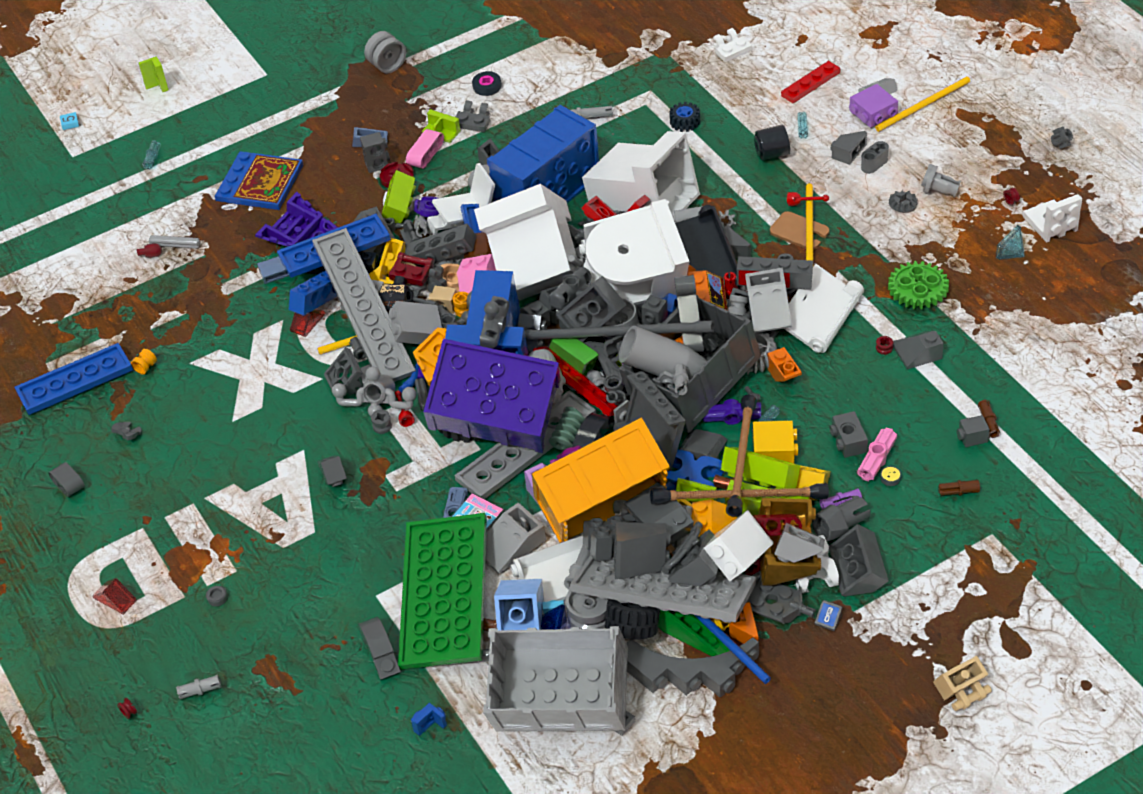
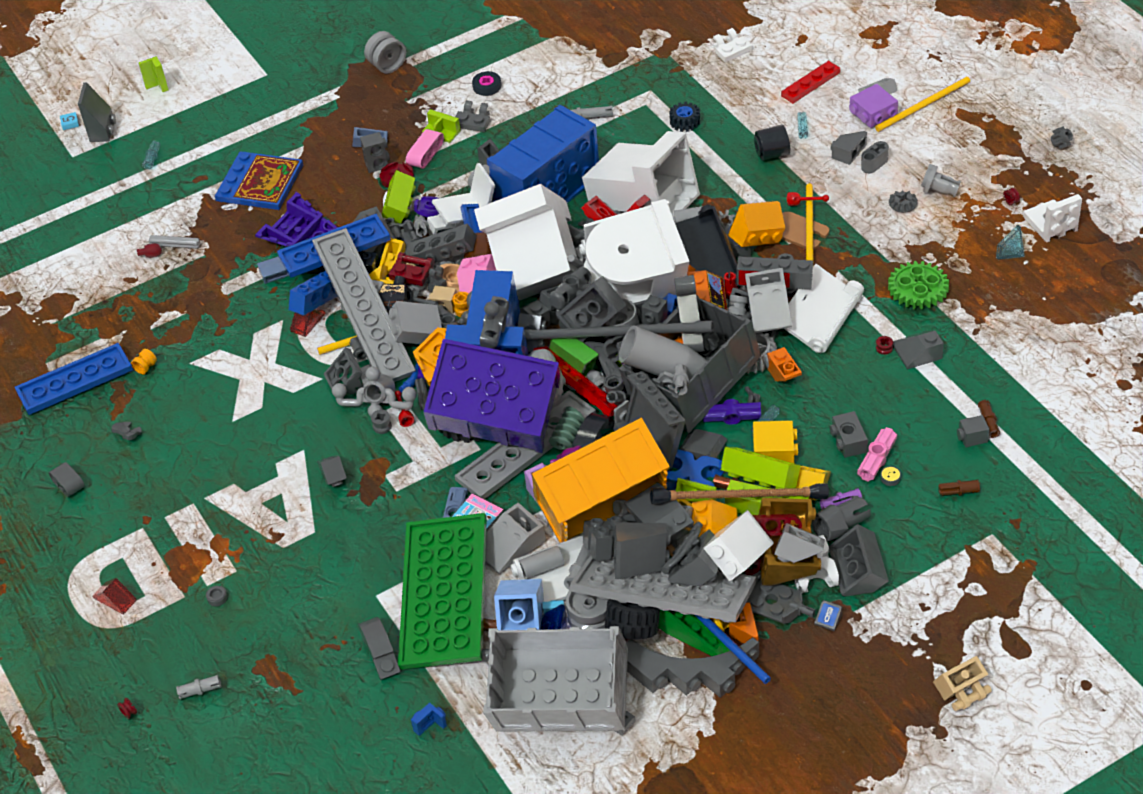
(96, 115): none -> dark grey slope
(395, 229): none -> dark grey pin
(541, 562): none -> light grey pin
(734, 504): hose -> none
(758, 224): none -> light orange slope

